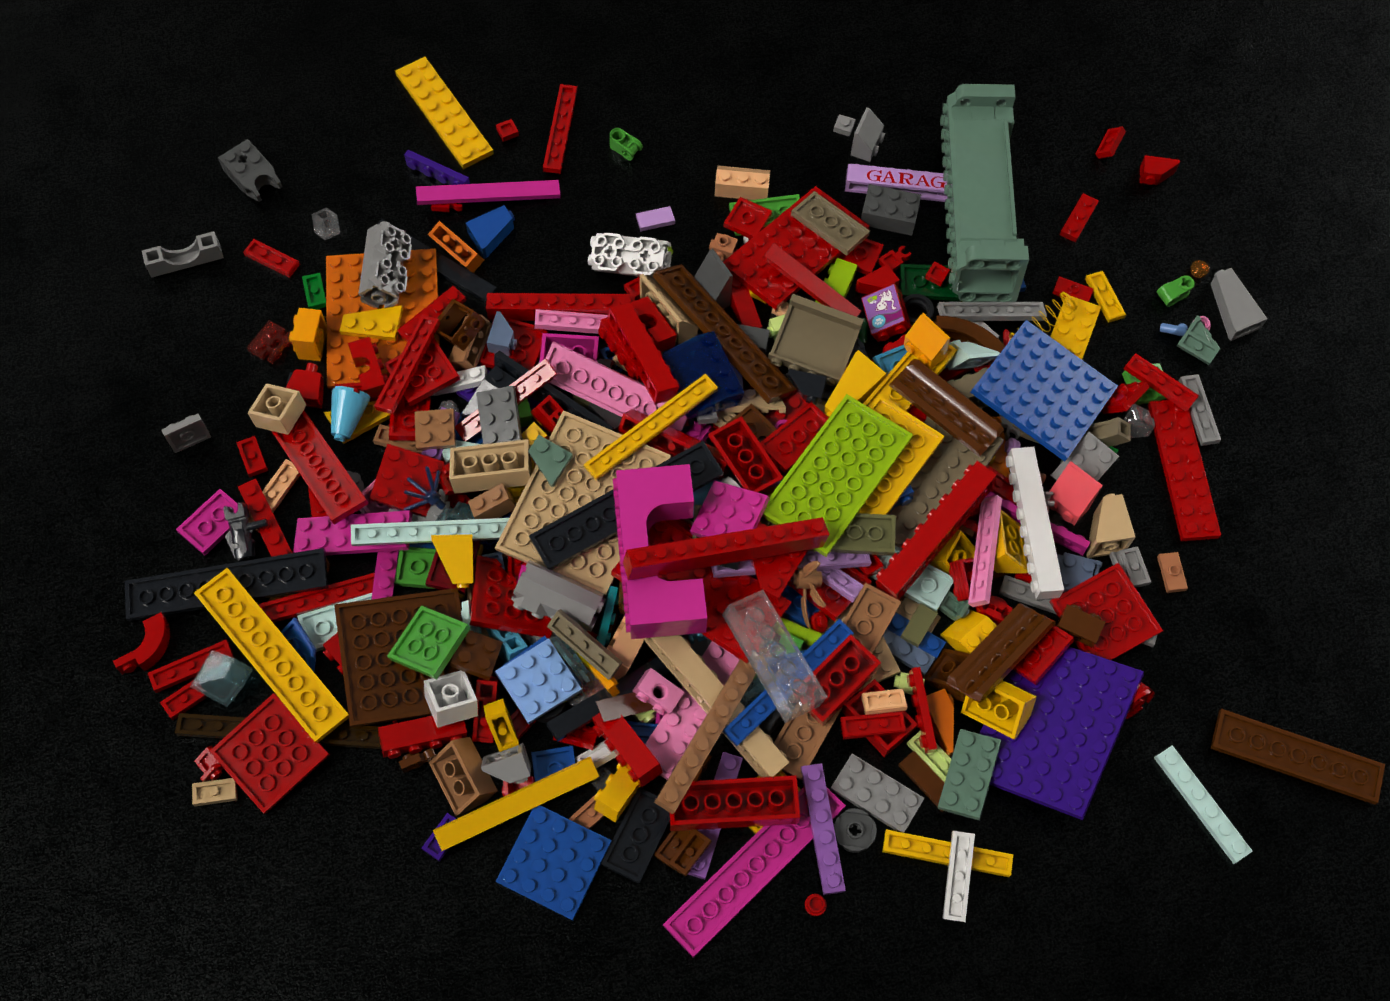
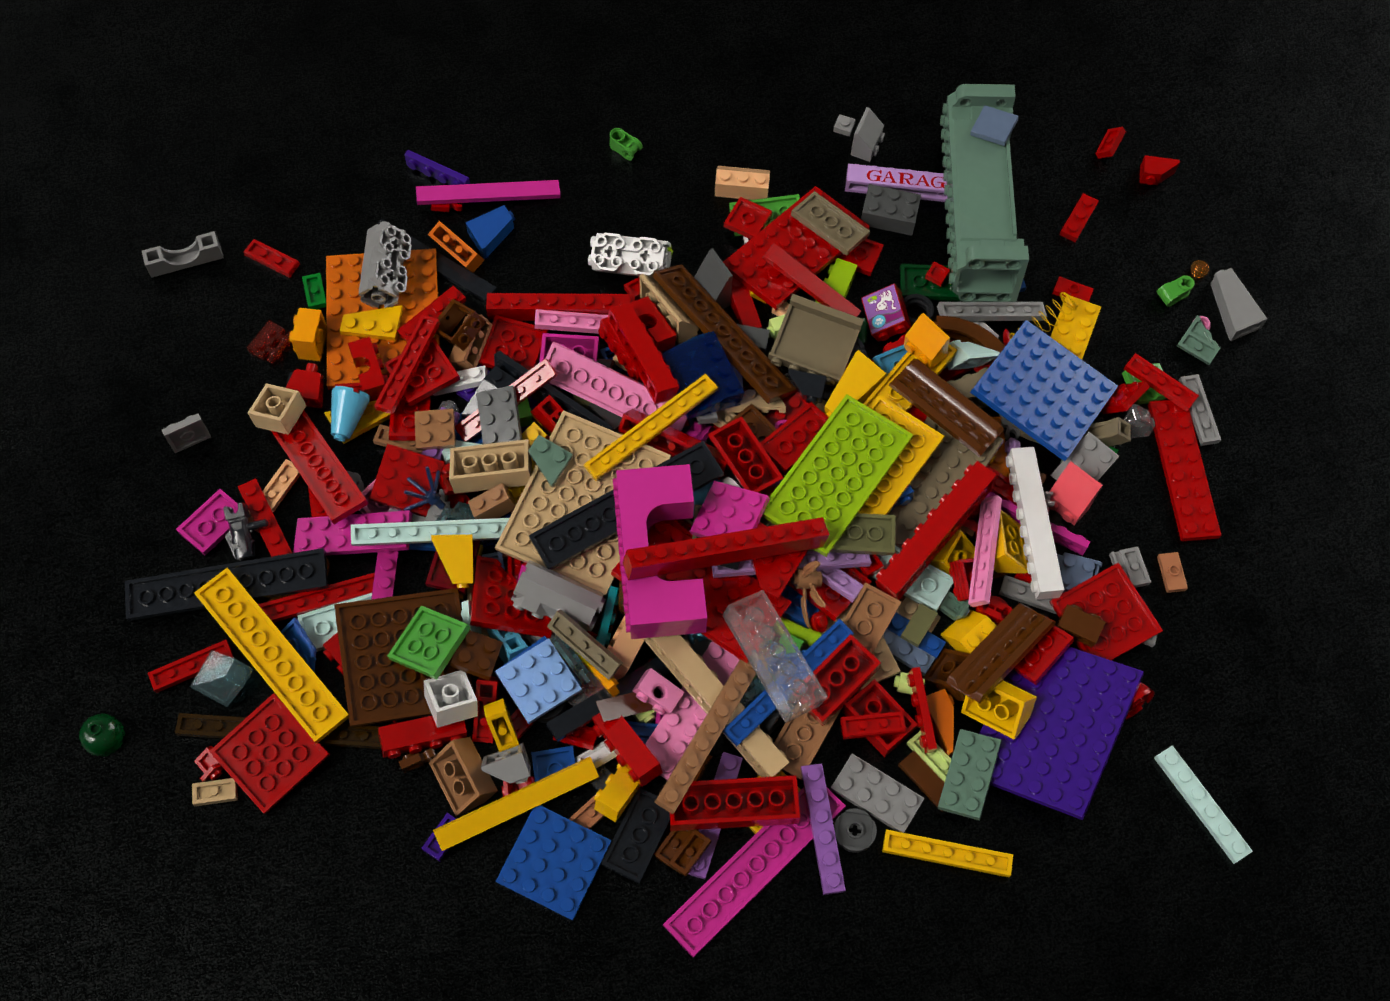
(101, 735): none -> dark green cylinder
(151, 649): red arch -> none
(182, 701): red plate -> none
(249, 169): dark grey brick -> none
(252, 456): red plate -> none
(325, 223): clear brick -> none
(414, 567): bright green plate -> none
(444, 112): yellow plate -> none
(501, 336): sand blue slope -> none
(507, 130): red plate -> none
(560, 129): red plate -> none
(655, 218): lavender tile -> none
(724, 245): nougat brick -> none
(815, 904): red plate -> none
(877, 280): red slope -> none
(884, 701): light nougat plate -> none
(894, 259): red plate -> none
(958, 876): white plate -> none
(994, 125): none -> sand blue tile
(1105, 296): yellow tile -> none
(1110, 527): tan slope -> none
(1178, 330): medium blue arm -> none
(1298, 756): reddish brown plate -> none

